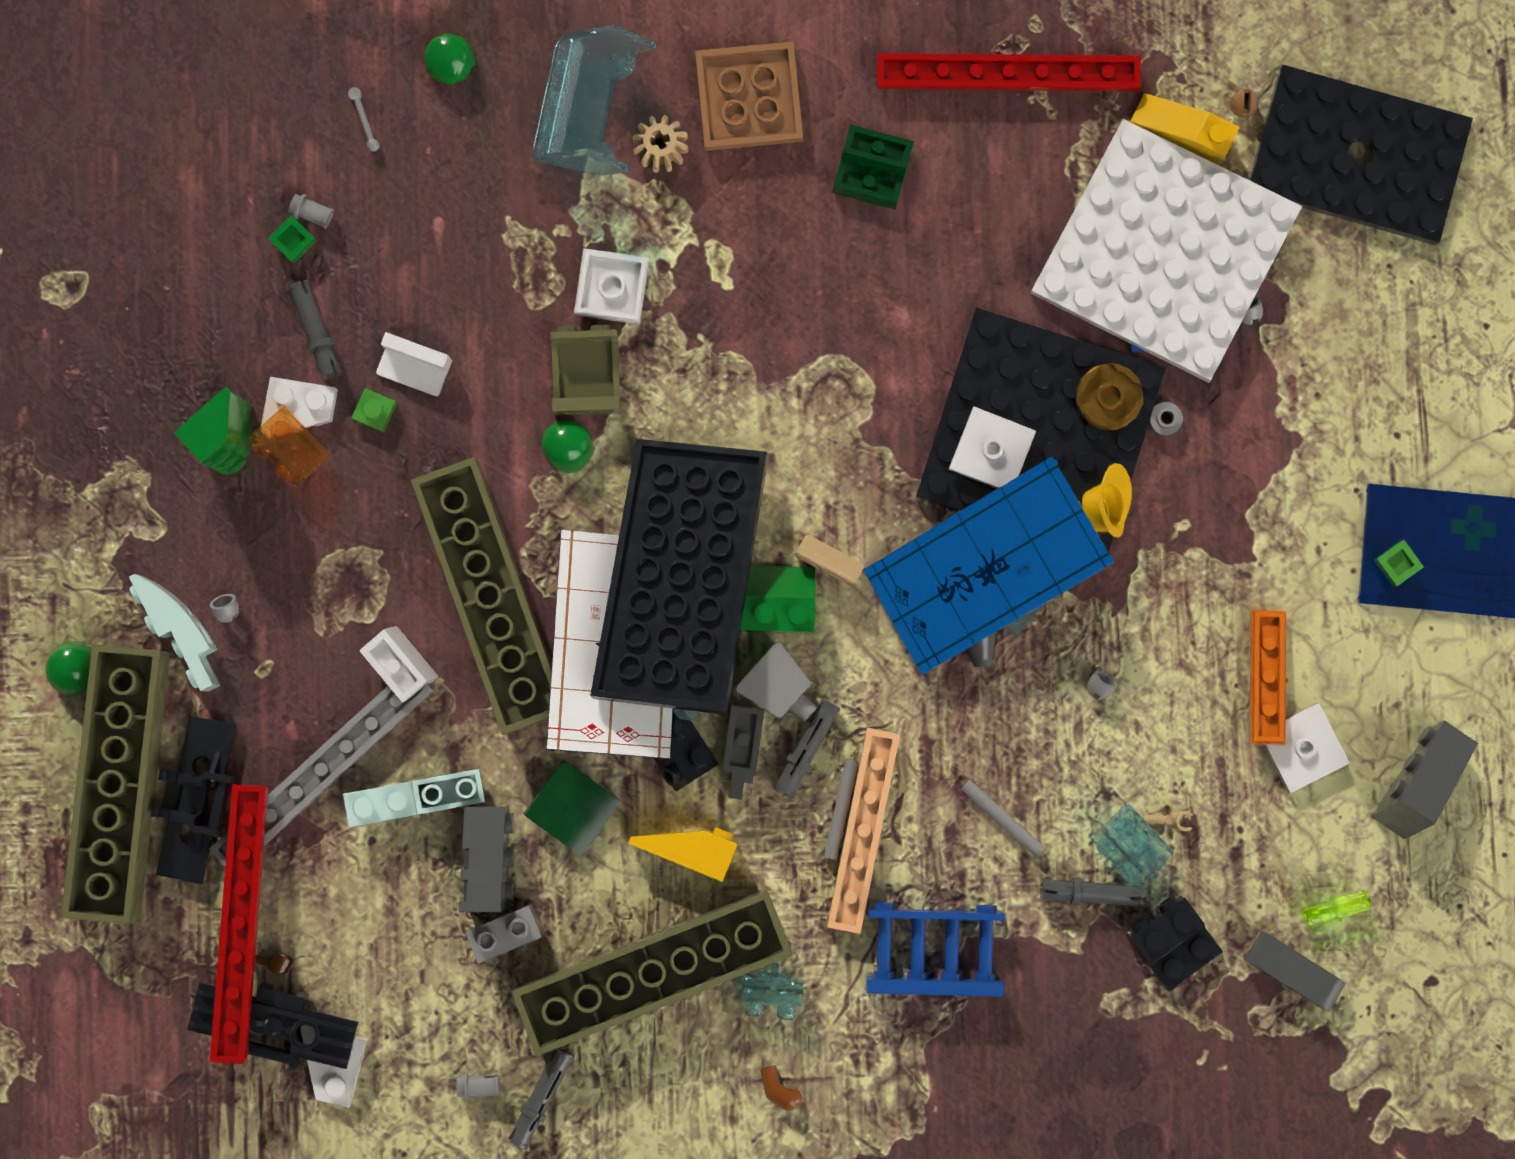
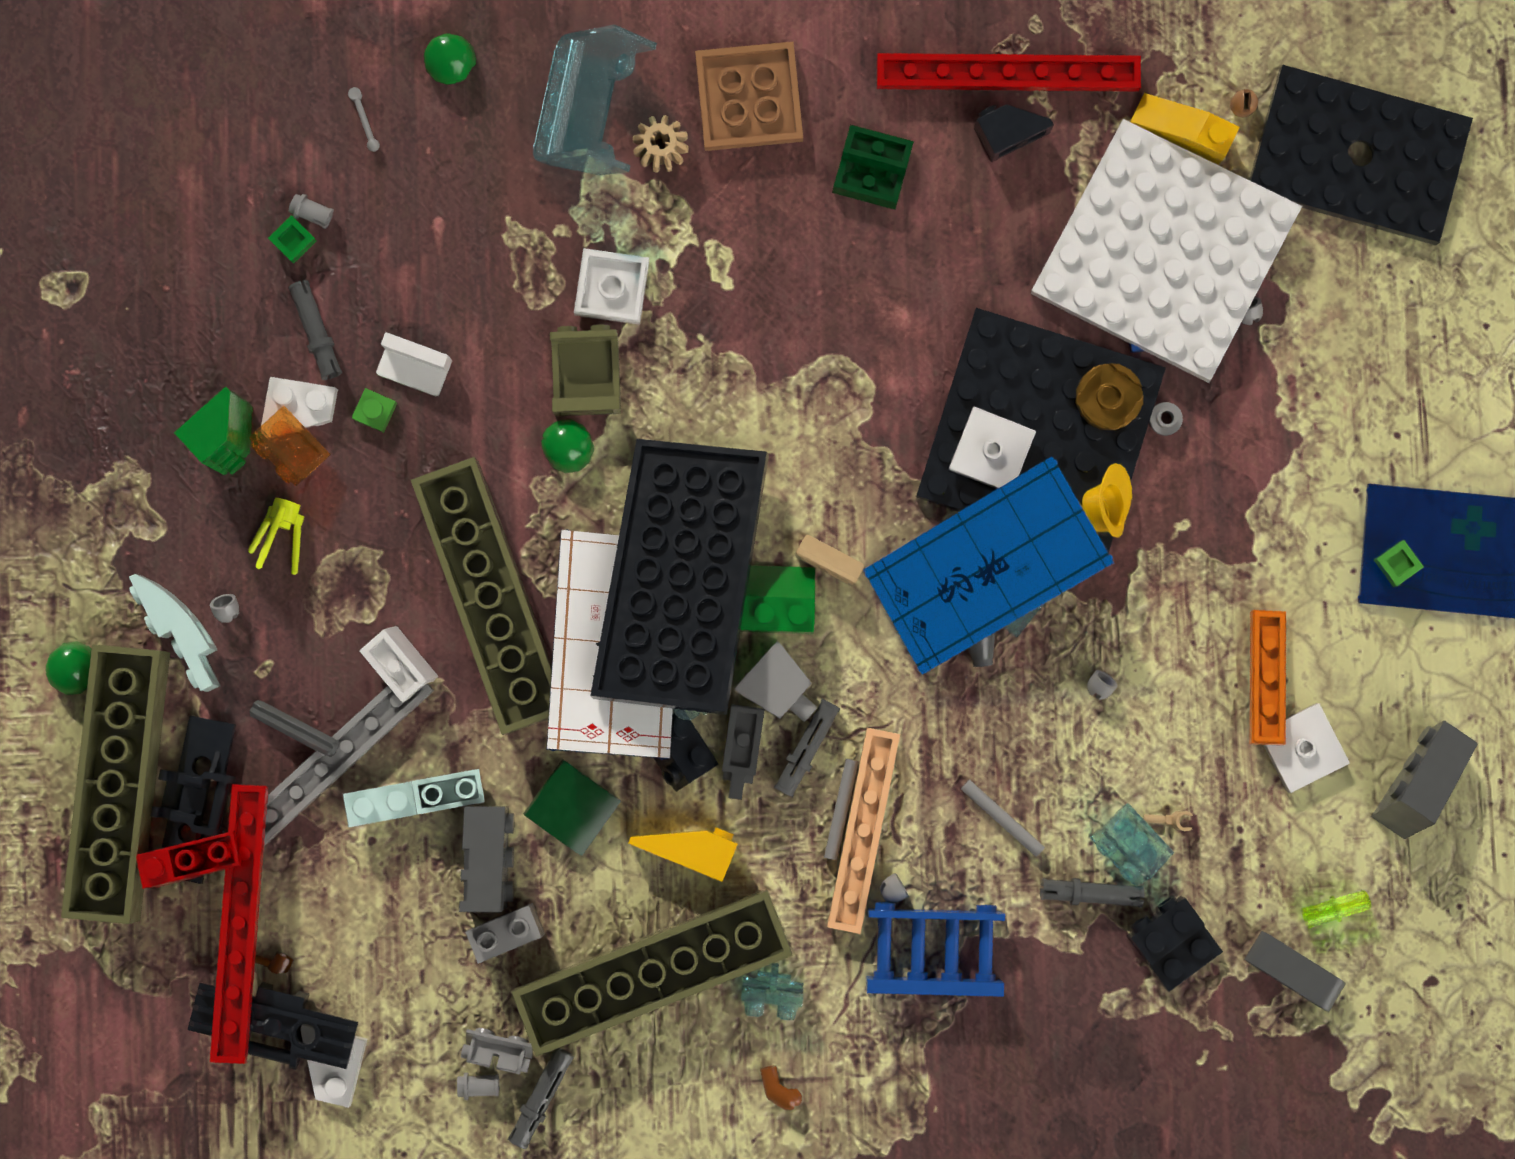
(188, 860): none -> red slope
(279, 515): none -> neon yellow plant
(294, 728): none -> dark grey axle
(509, 1050): none -> light grey hinge
(893, 889): none -> light grey hinge
(1009, 129): none -> black slope

